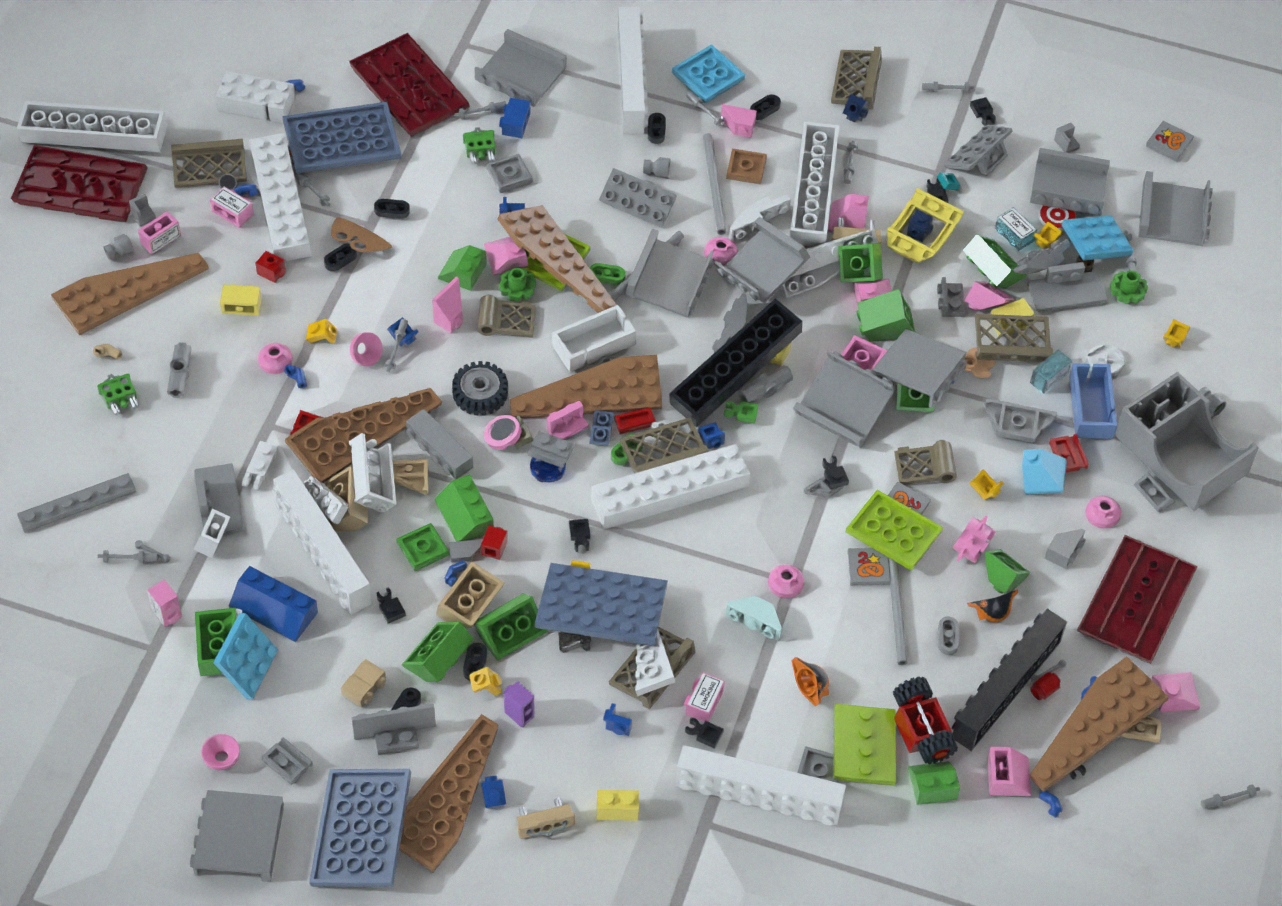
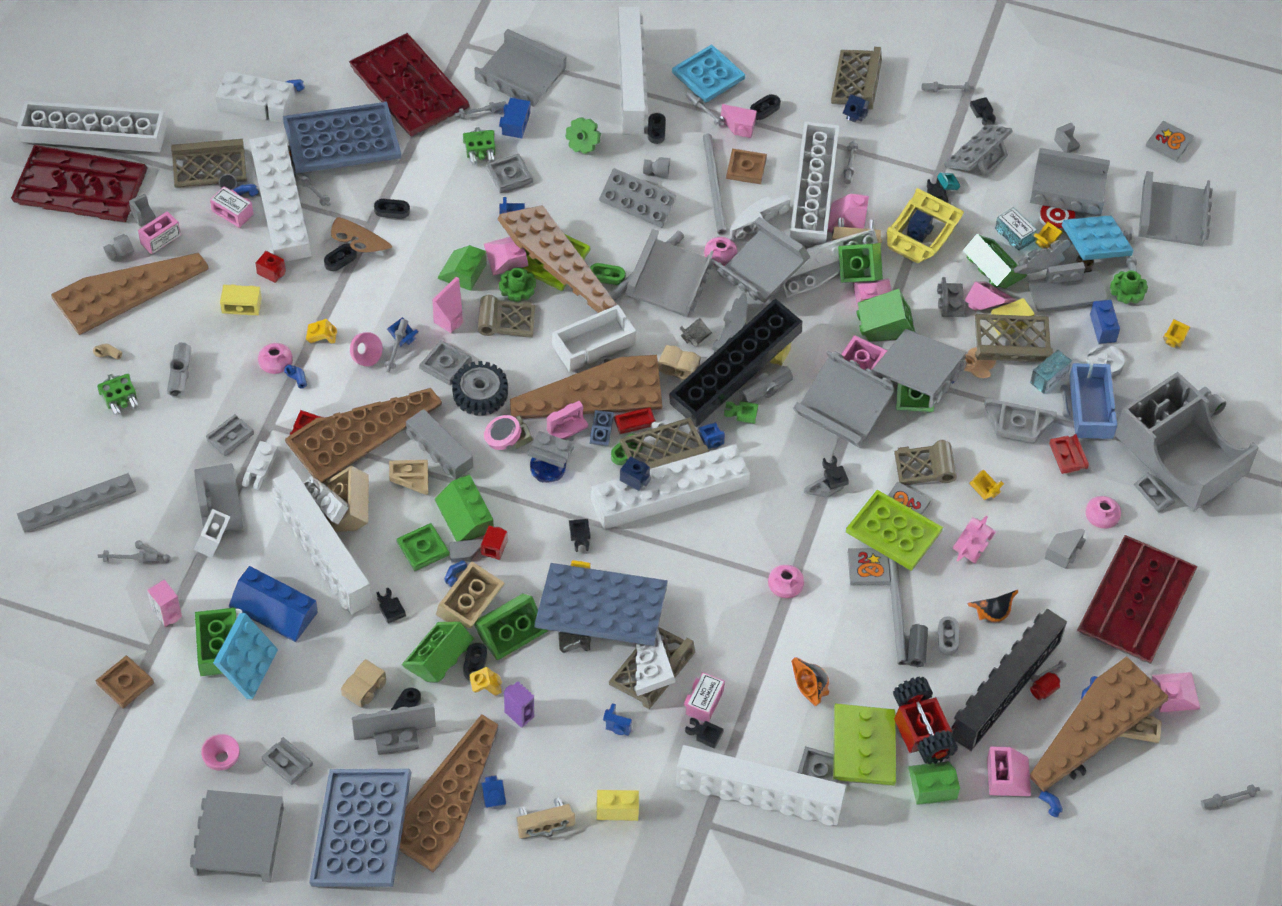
(124, 681): none -> medium nougat tile
(230, 435): none -> light grey plate
(373, 474): white door -> none
(444, 362): none -> light grey tile
(583, 135): none -> bright green plant
(635, 473): none -> dark blue brick
(678, 362): none -> tan brick
(695, 332): none -> clear smoke bracket
(756, 615): light aqua slope -> none
(917, 645): none -> dark grey axle
(1004, 571): bright green slope -> none
(1043, 472): medium azure slope -> none
(1064, 388): none -> light grey hinge
(1104, 321): none -> blue brick

